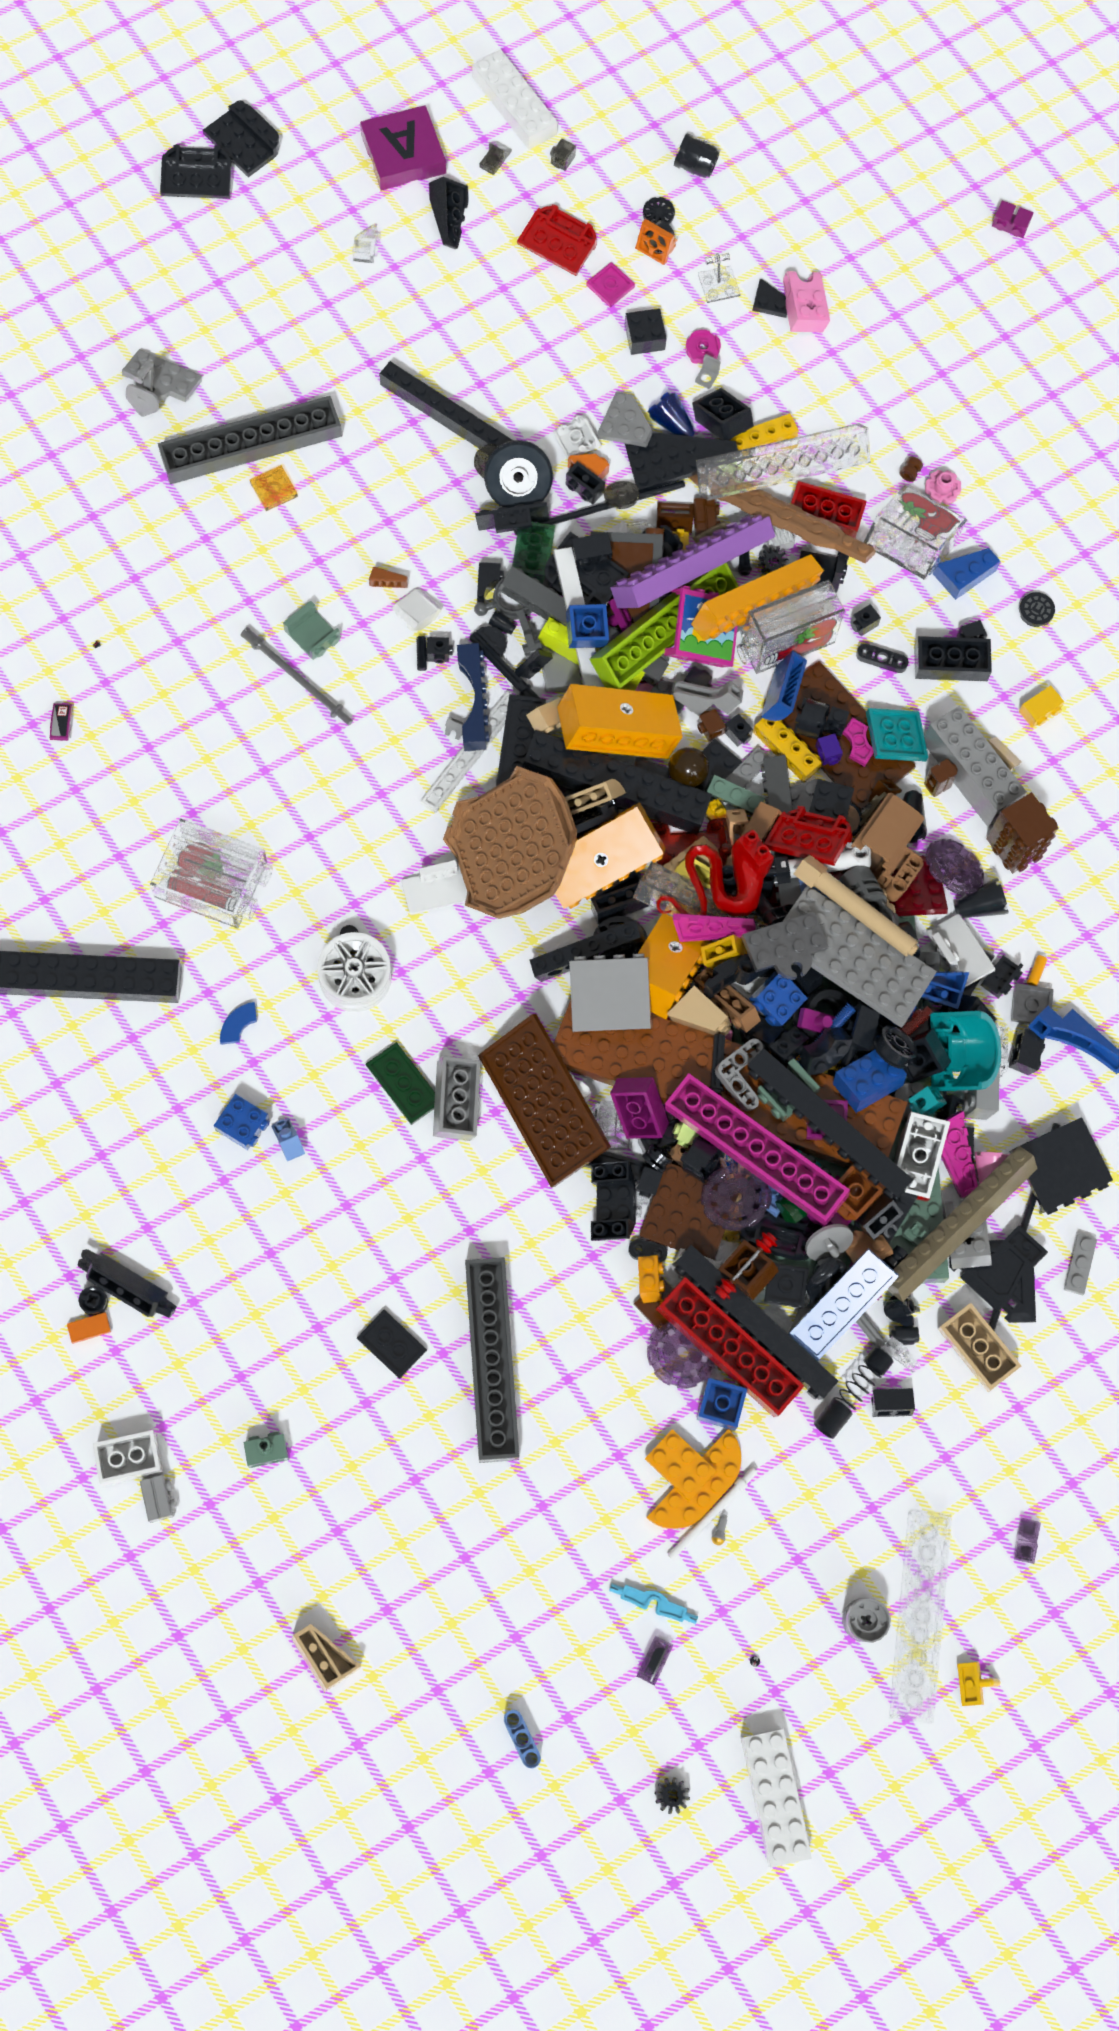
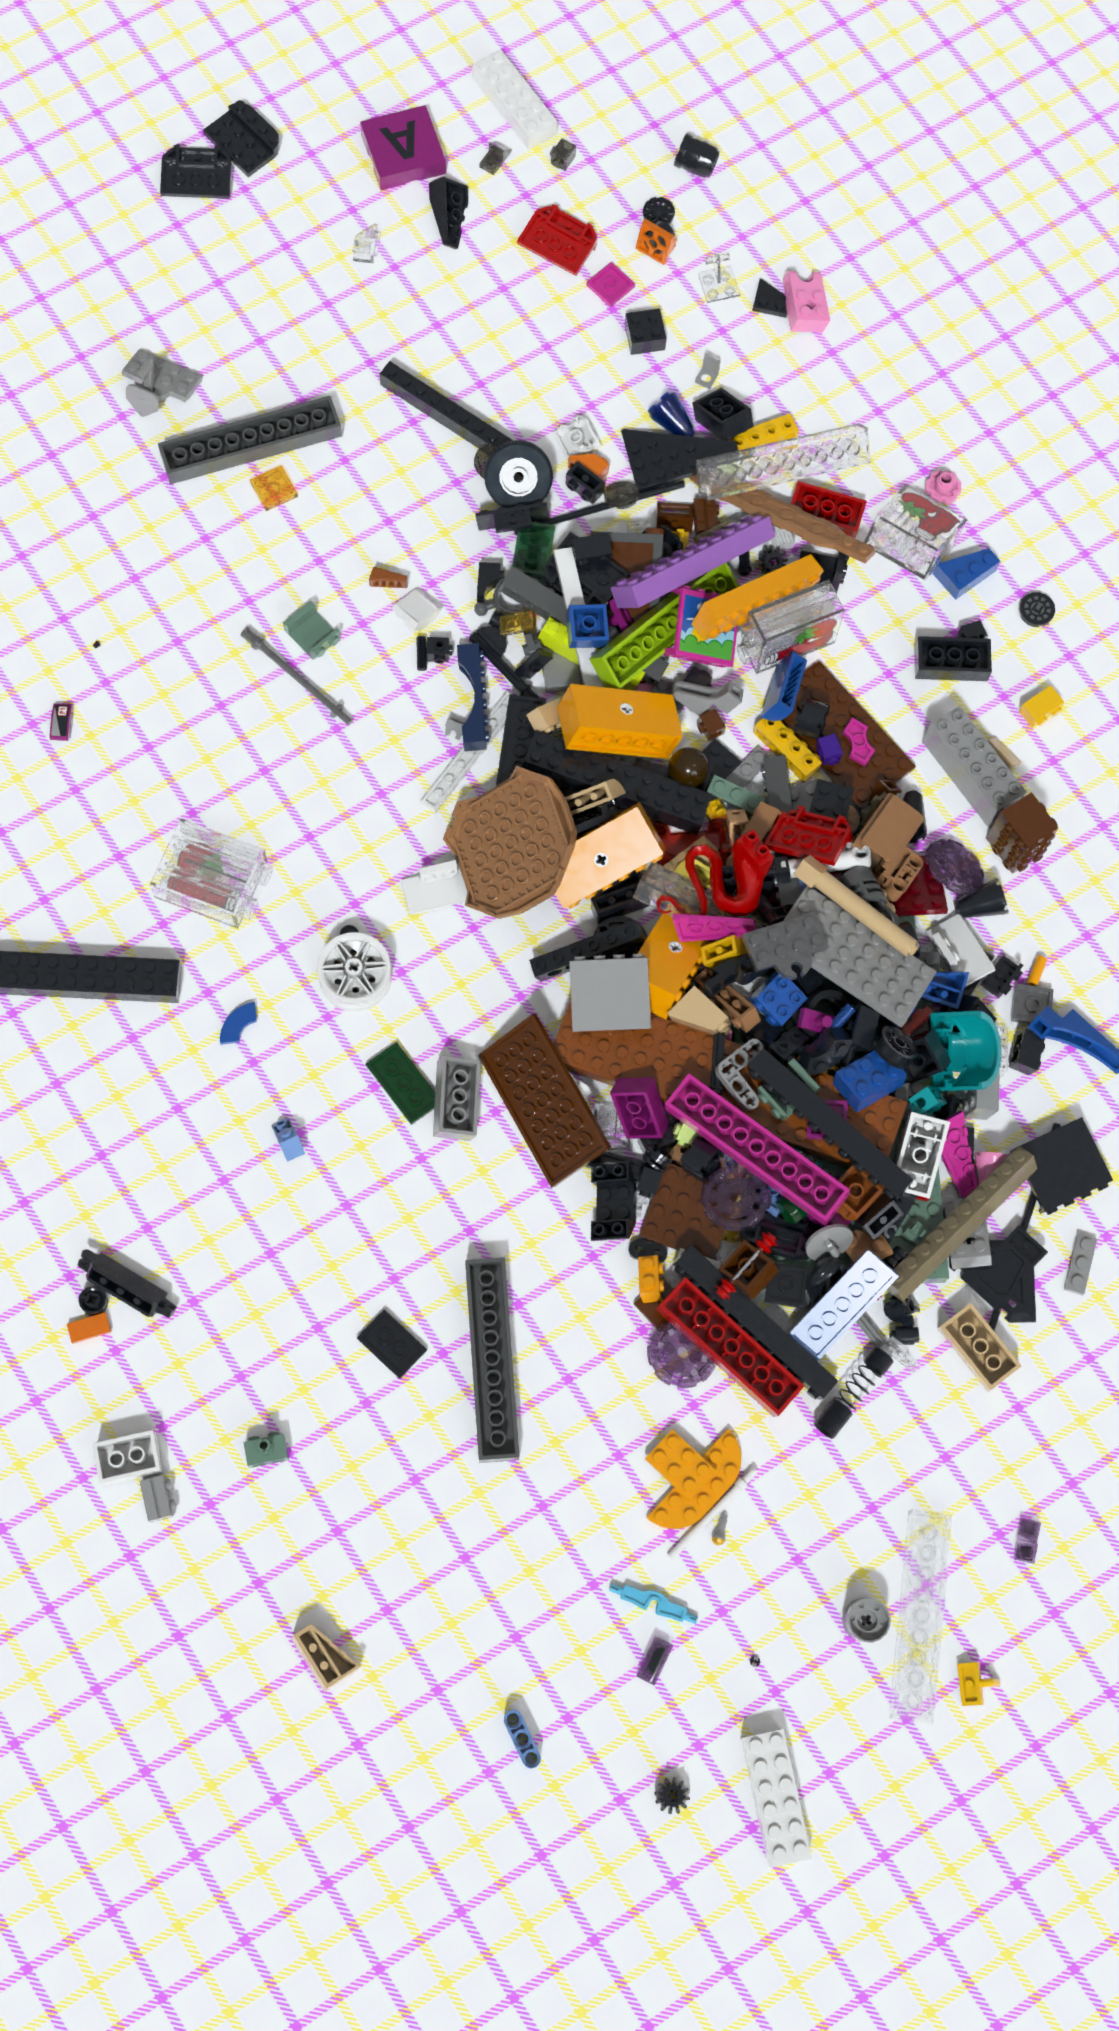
(242, 1122): blue brick -> none
(517, 623): none -> clear yellow plate
(625, 422): light grey plate -> none
(702, 337): dark pink plate -> none
(722, 1404): blue brick -> none
(738, 730): black brick -> none
(836, 721): black brick -> none
(865, 620): black brick -> none
(880, 651): black beam -> none
(893, 1402): black hinge -> none
(897, 734): teal plate -> none
(911, 468): reddish brown wheel -> none
(940, 777): reddish brown brick -> none
(1011, 223): magenta piece -> none

